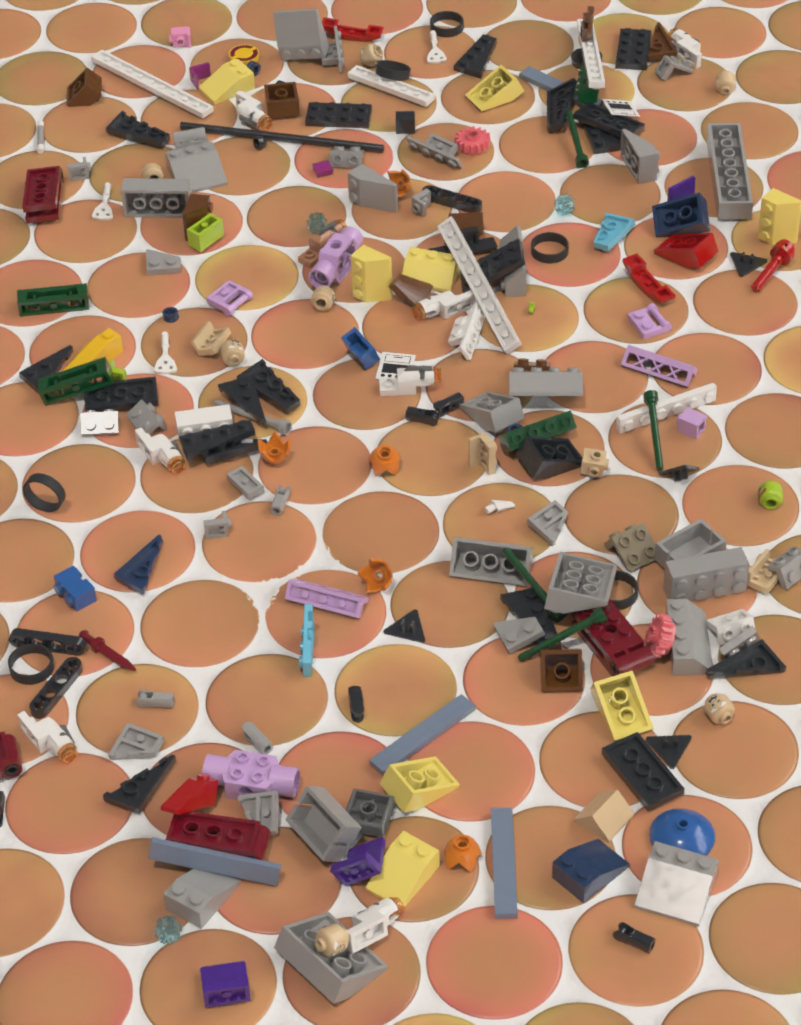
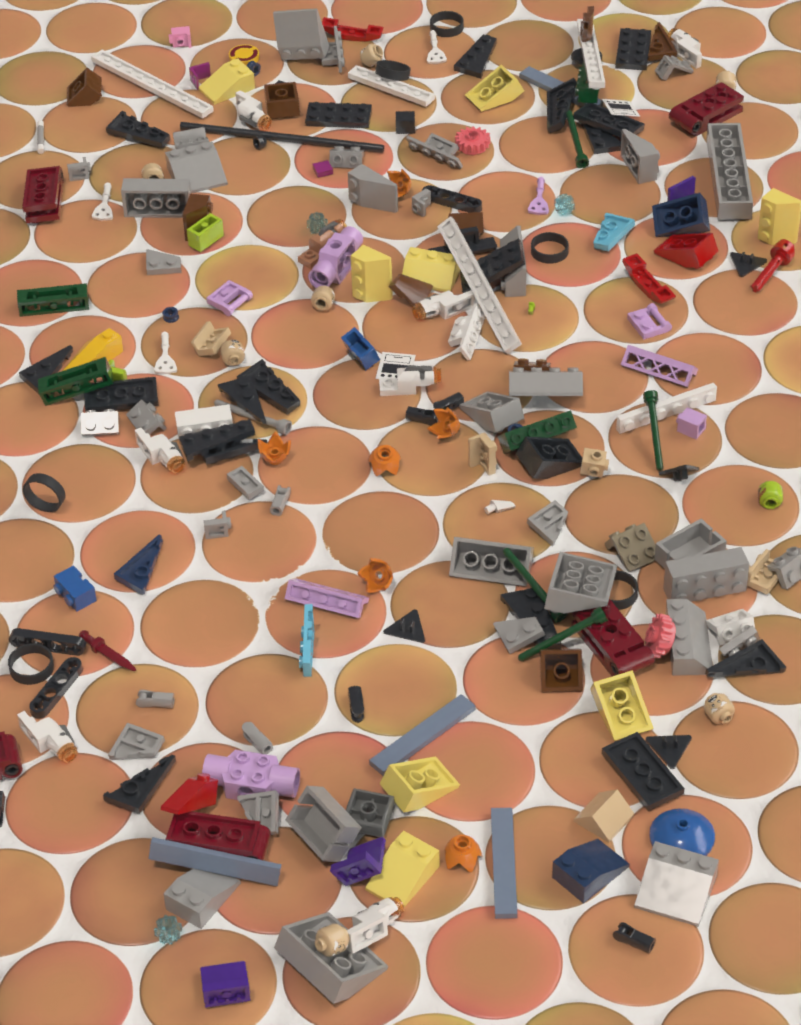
(447, 424): none -> orange piece
(539, 204): none -> lavender piece
(709, 106): none -> dark red hinge

